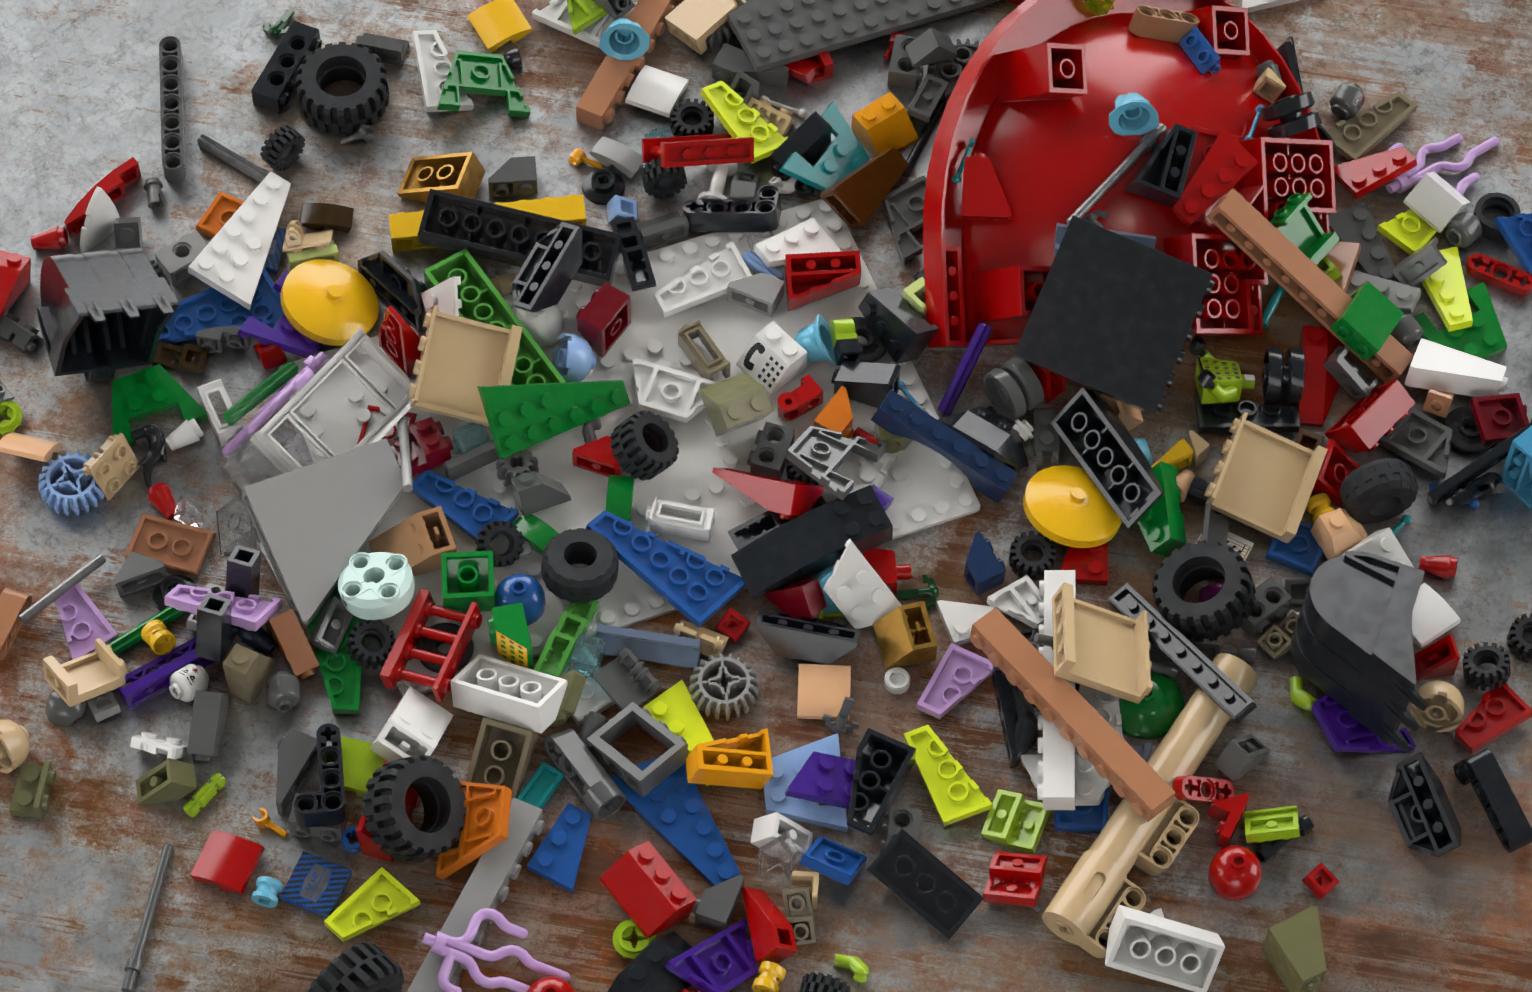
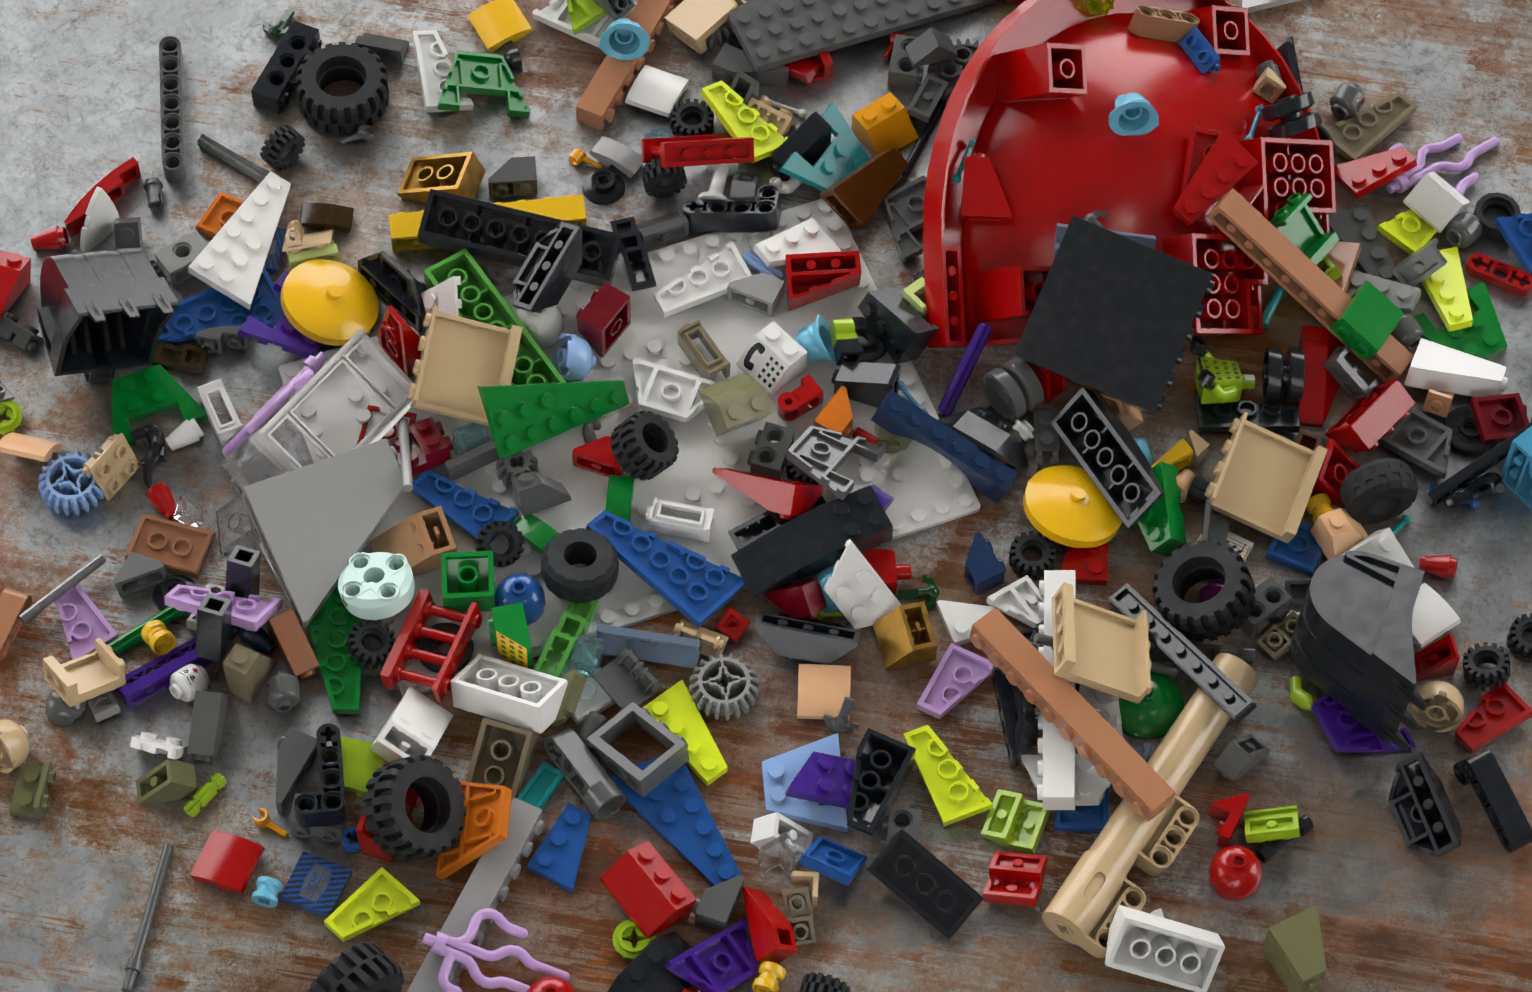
(260, 393): green axle -> none
(270, 355): red slope -> none
(331, 626): dark grey slope -> none
(503, 283): tan cone -> none
(621, 208): light blue slope -> none
(732, 762): light orange wedge -> none
(799, 190): black hinge -> none
(854, 963): lime arm -> none
(897, 680): white tile -> none
(1147, 143): flat silver bar -> none
(1166, 167): black wedge -> none
(1195, 793): red beam -> none
(1320, 881): red tile -> none

